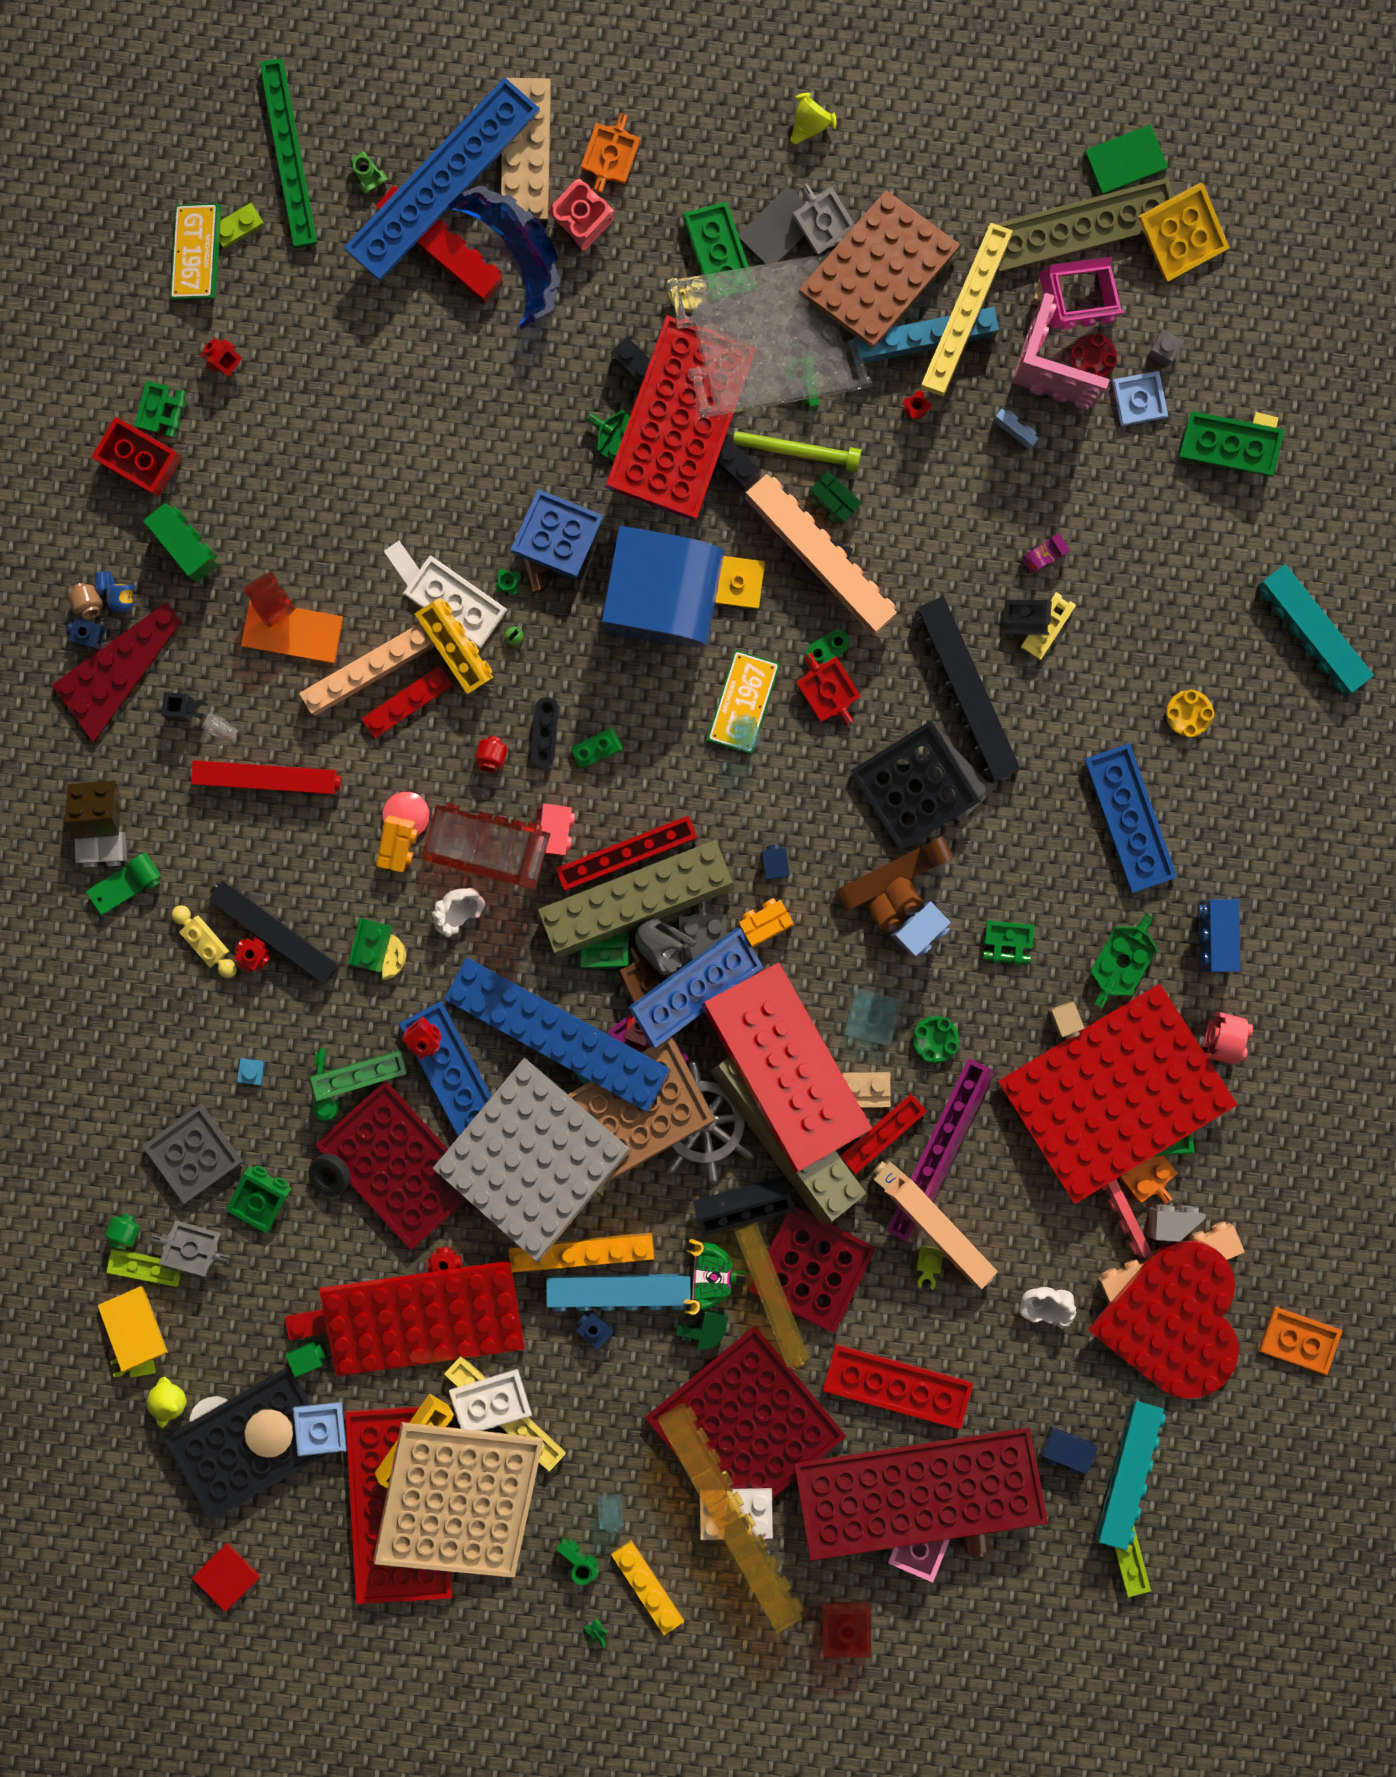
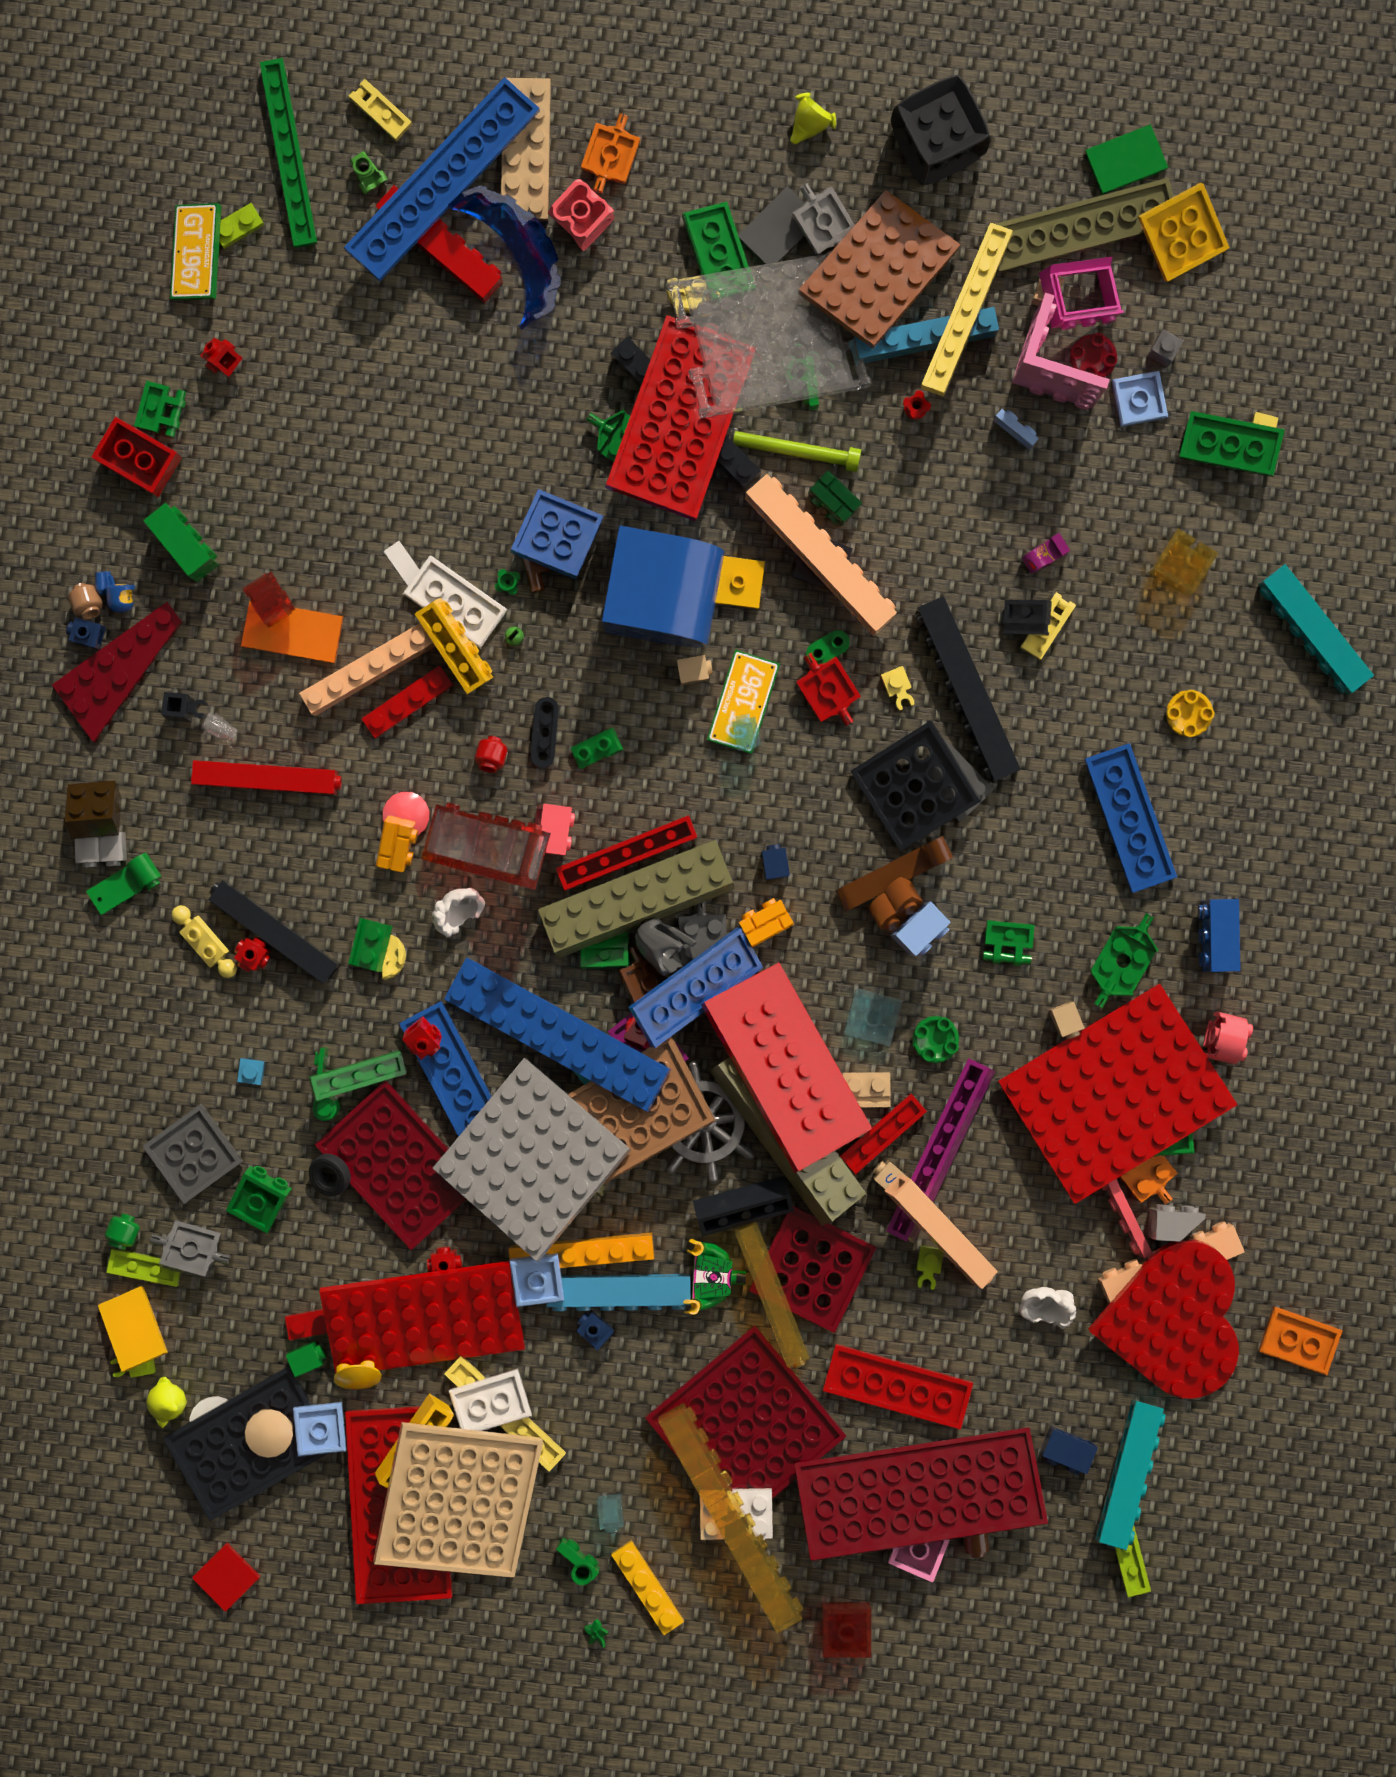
(357, 1376): none -> yellow dish
(381, 110): none -> light yellow plate
(537, 1281): none -> light blue tile
(694, 670): none -> tan brick
(710, 1332): dark green brick -> none
(896, 684): none -> light yellow plate
(940, 130): none -> black piece
(1181, 565): none -> clear yellow piece

